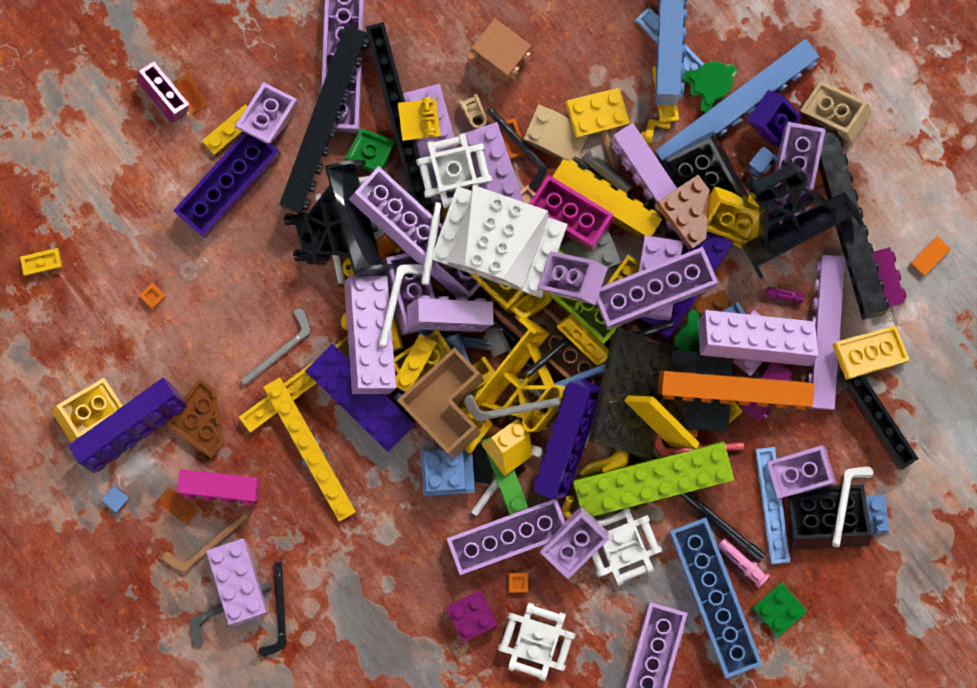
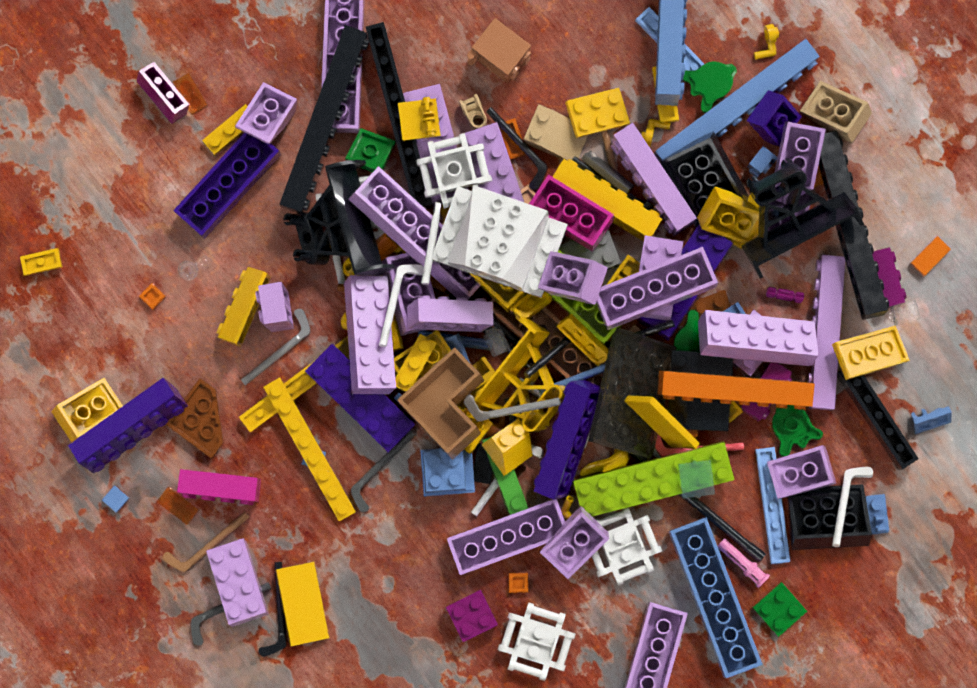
(136, 468): clear brick -> none
(243, 308): none -> yellow slope
(275, 307): none -> lavender brick
(302, 604): none -> yellow tile
(355, 490): none -> dark grey piece
(687, 211): plate -> none
(696, 479): none -> clear light blue piece
(771, 34): none -> yellow plate
(793, 427): none -> green tile
(932, 420): none -> medium blue plate

